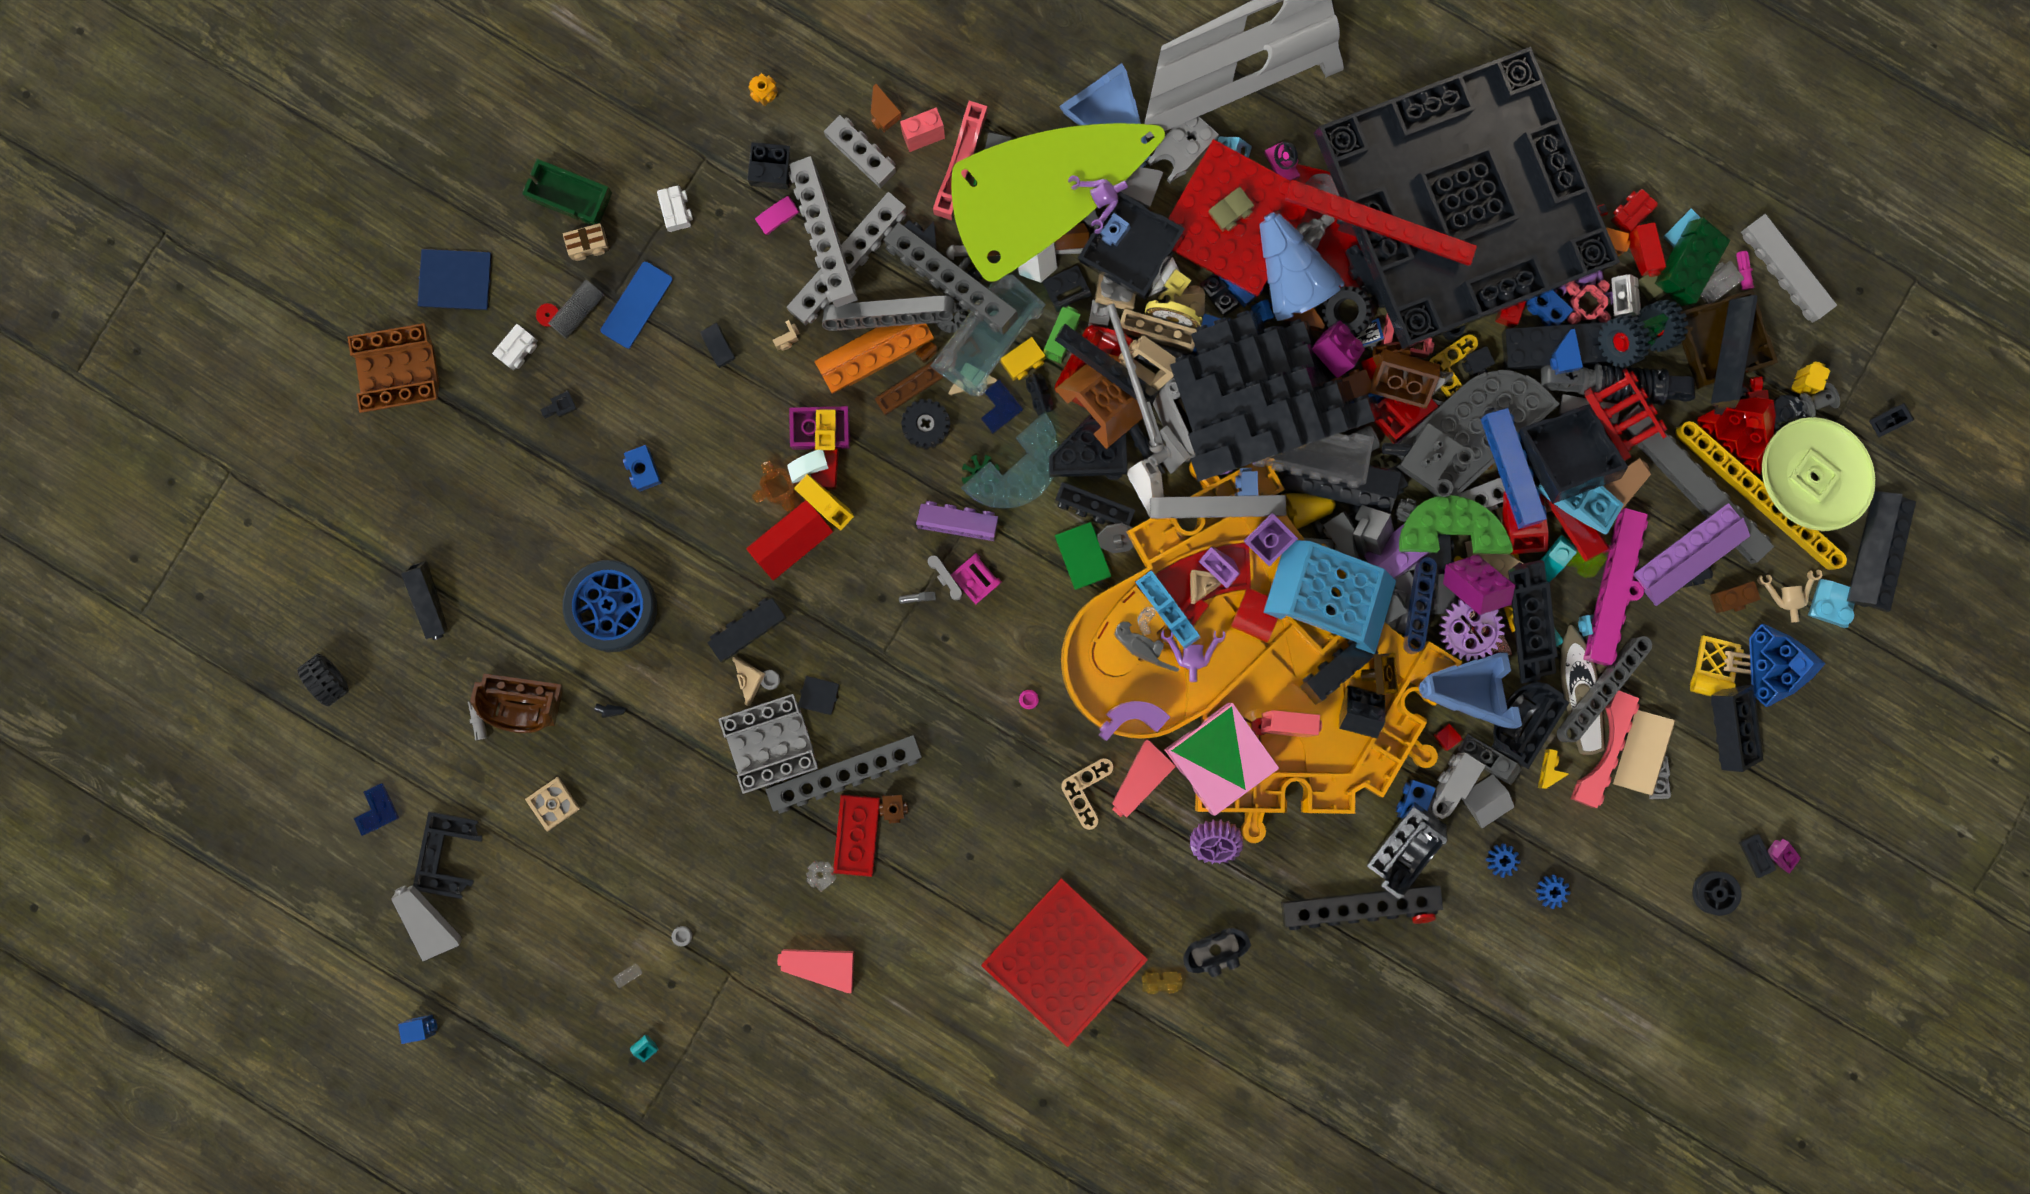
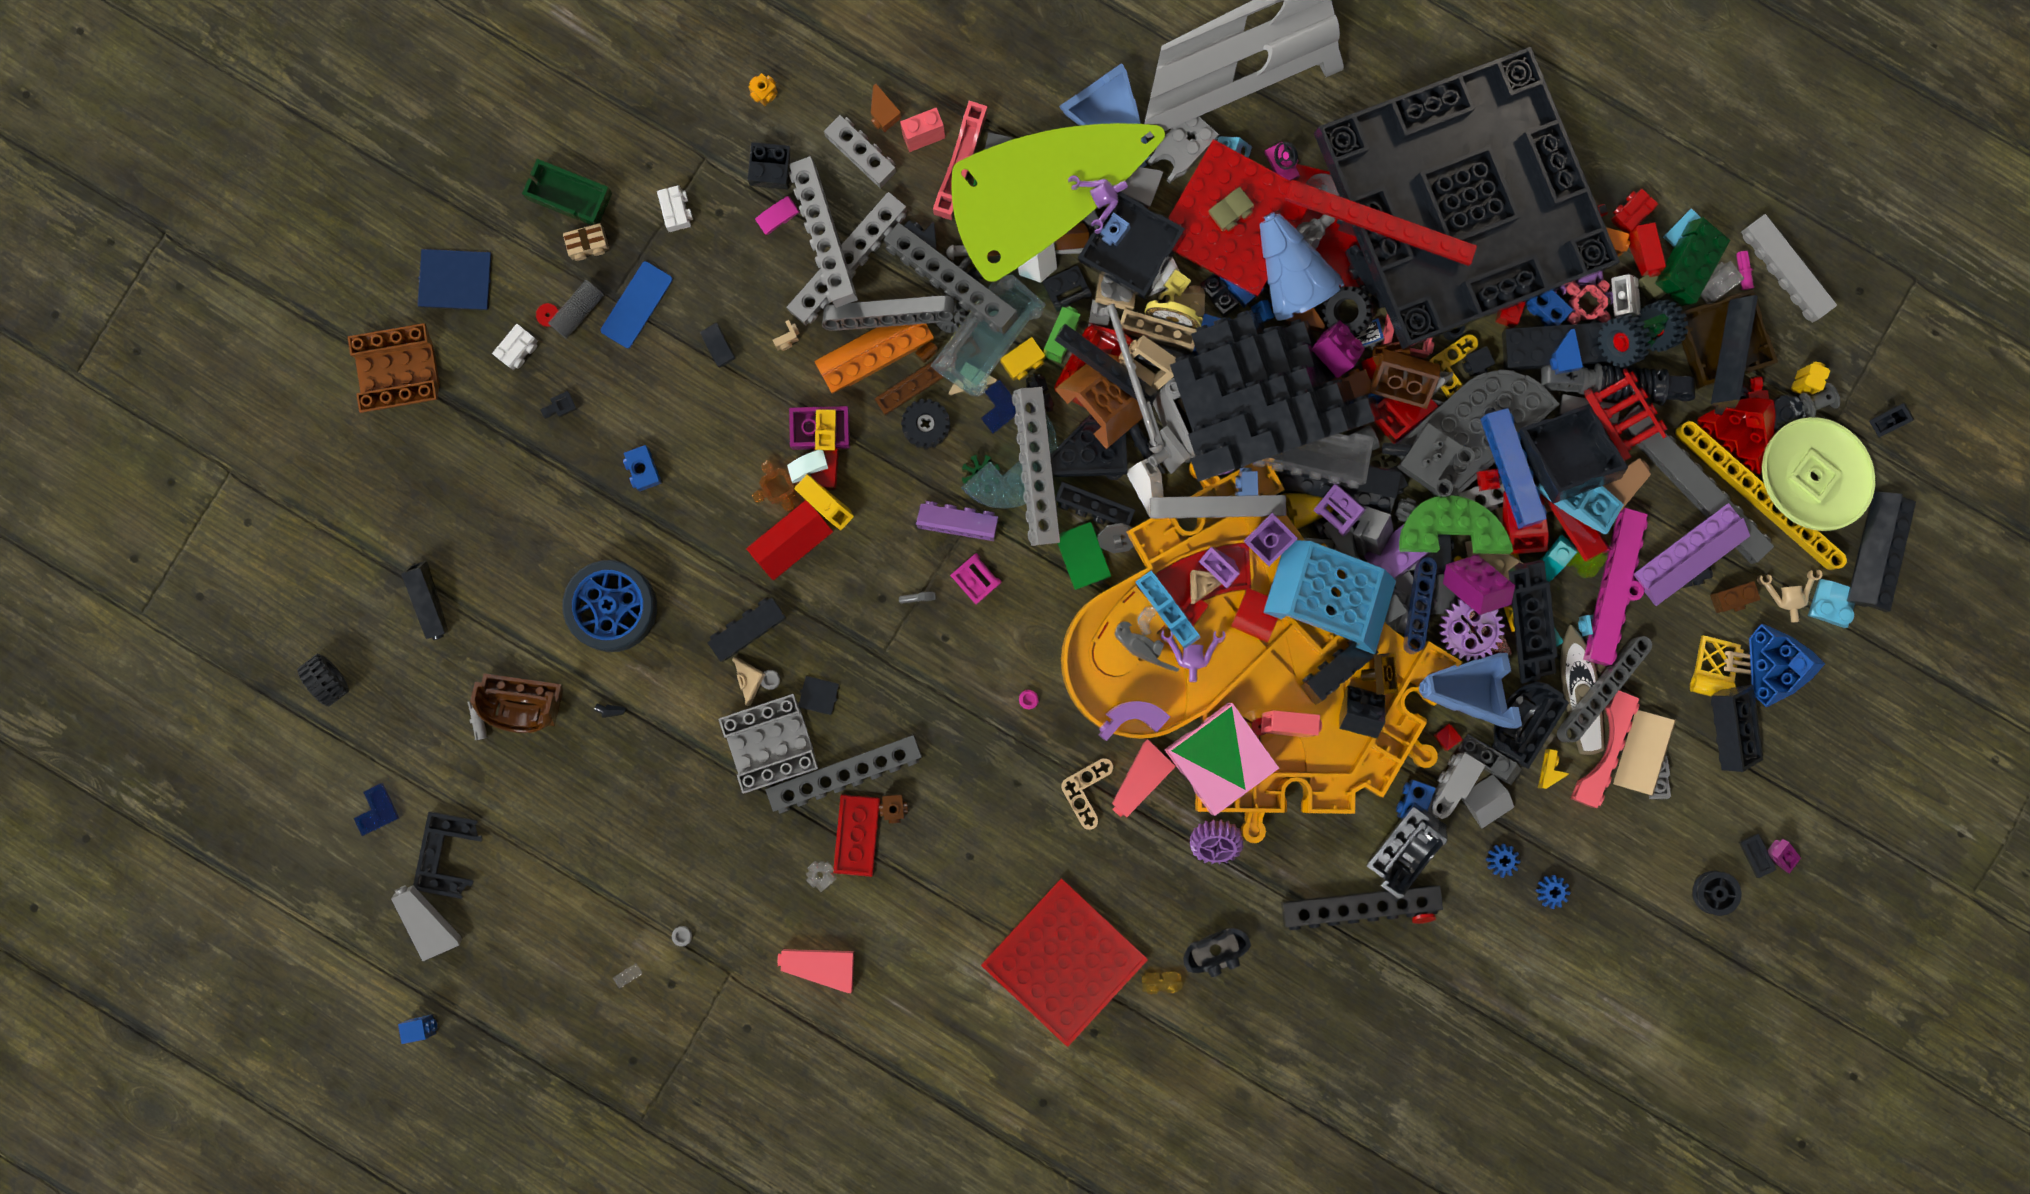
(552, 804): tan piece -> none
(644, 1048): teal brick -> none
(945, 577): light grey plate -> none
(1041, 457): none -> light grey brick
(1344, 505): none -> medium lavender plate
(1488, 480): none -> red tile

